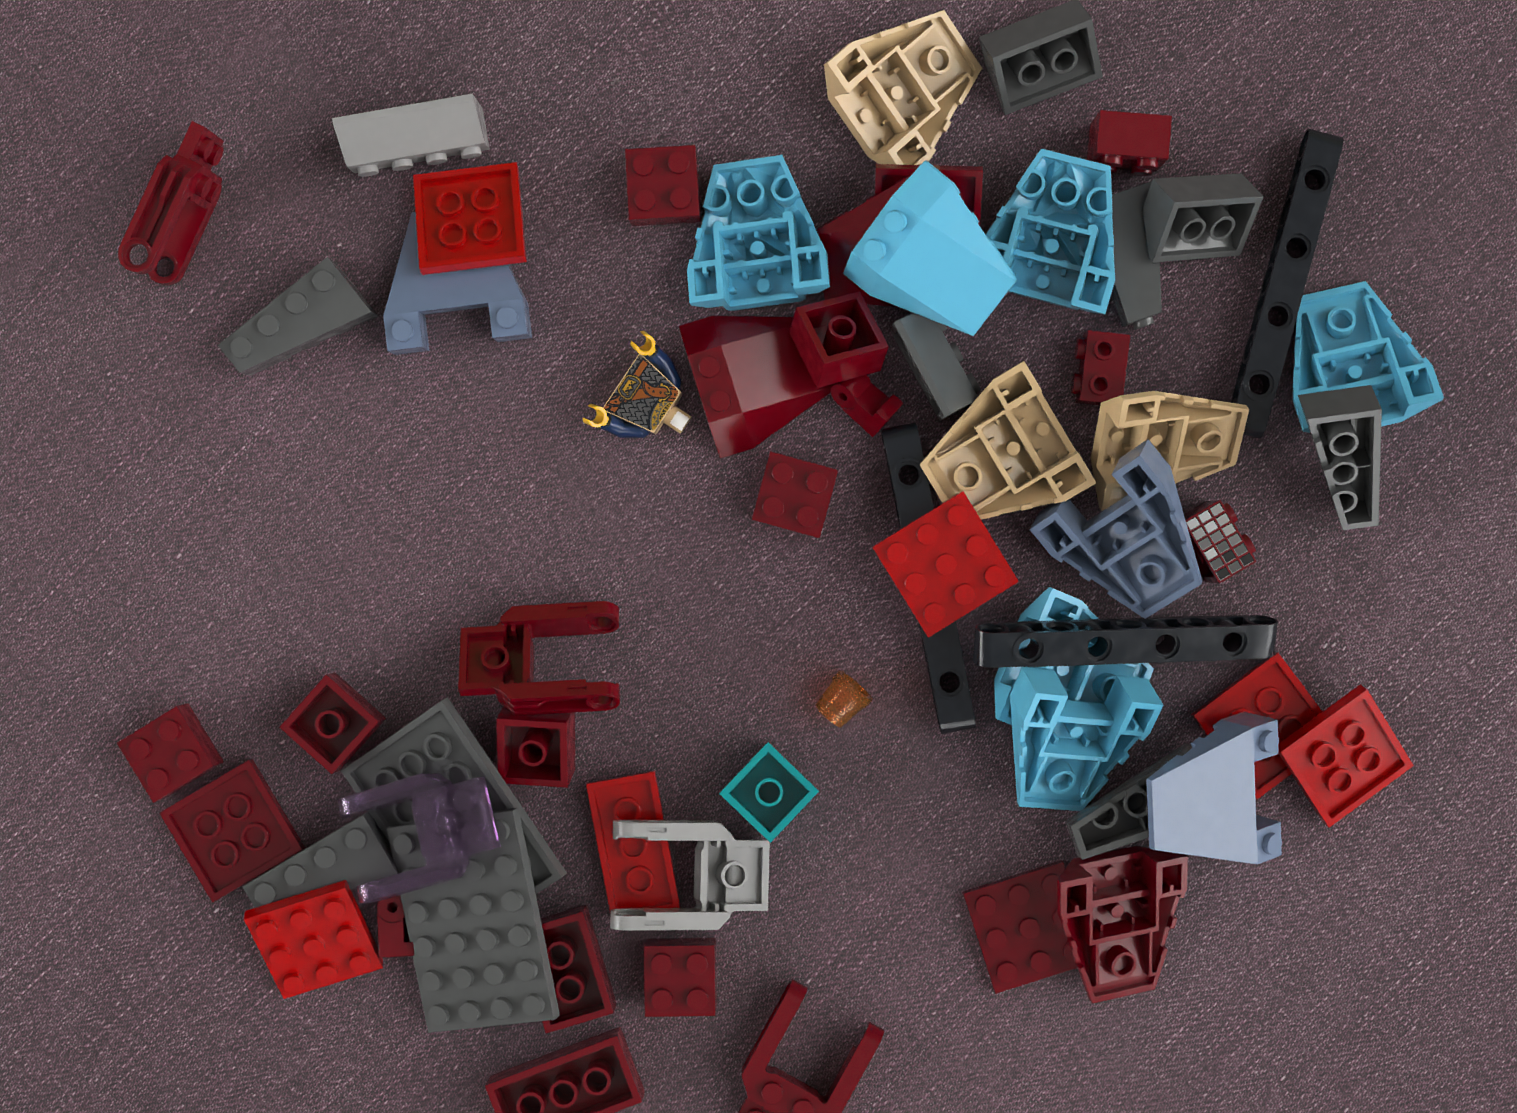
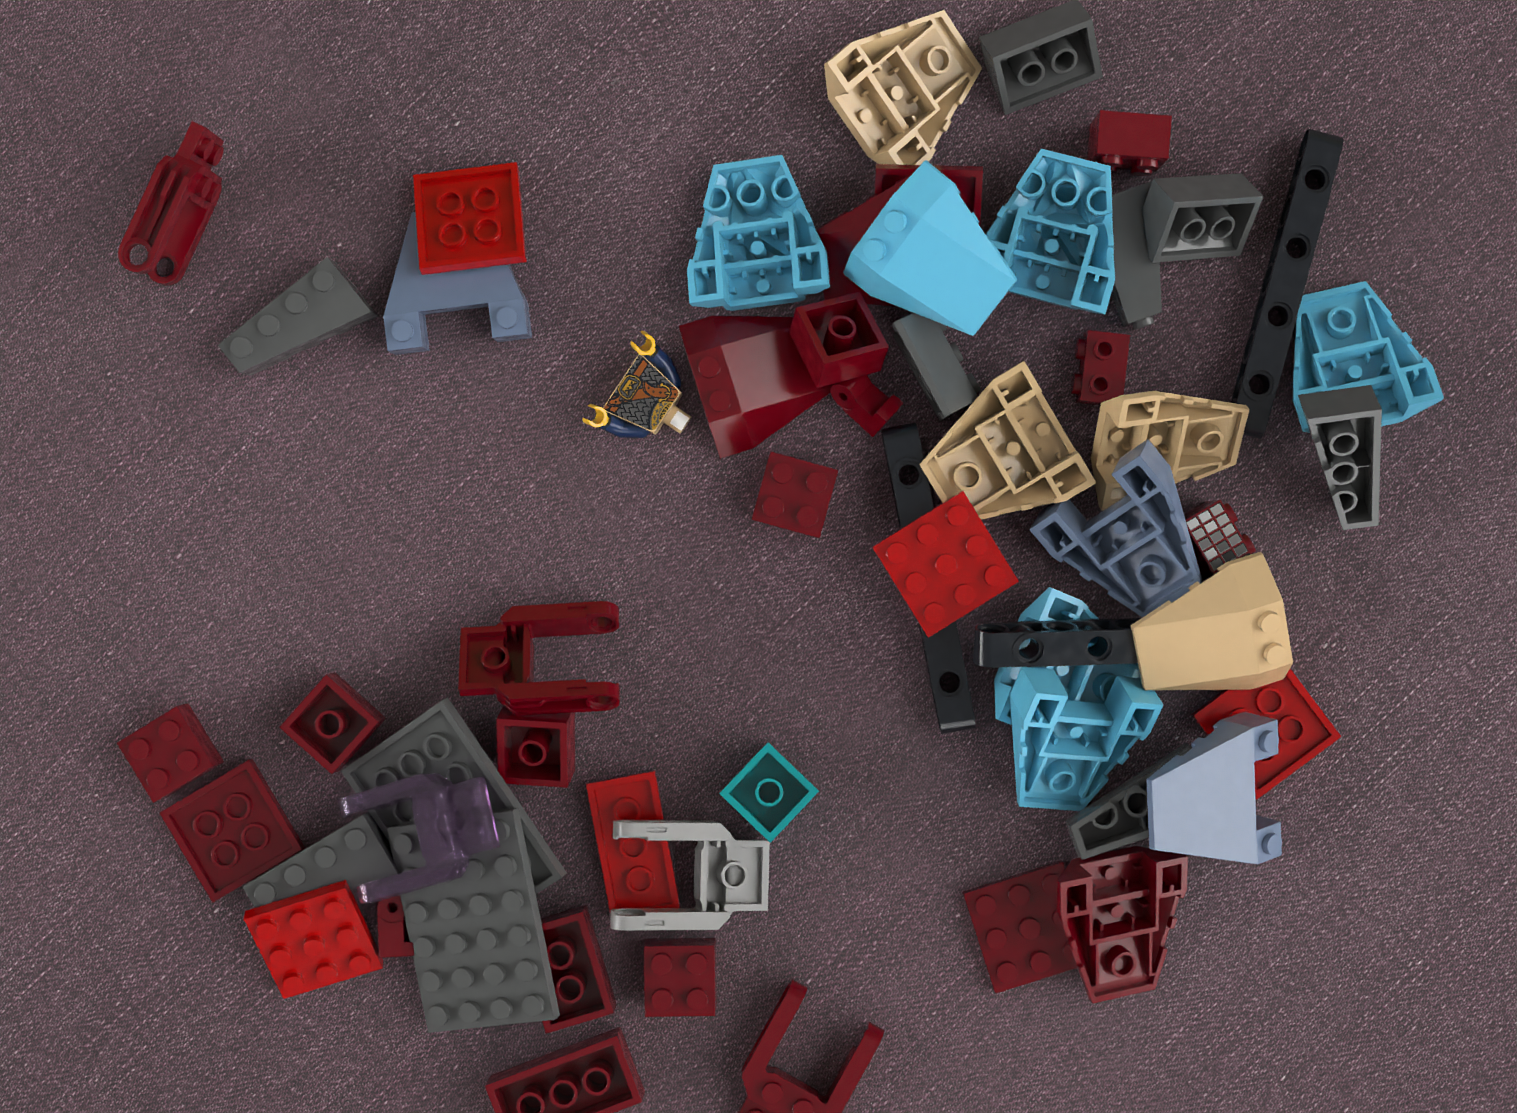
(412, 134): light grey slope -> none
(663, 185): dark red brick -> none
(843, 699): clear orange piece -> none
(1218, 633): none -> tan wedge
(1344, 756): red plate -> none

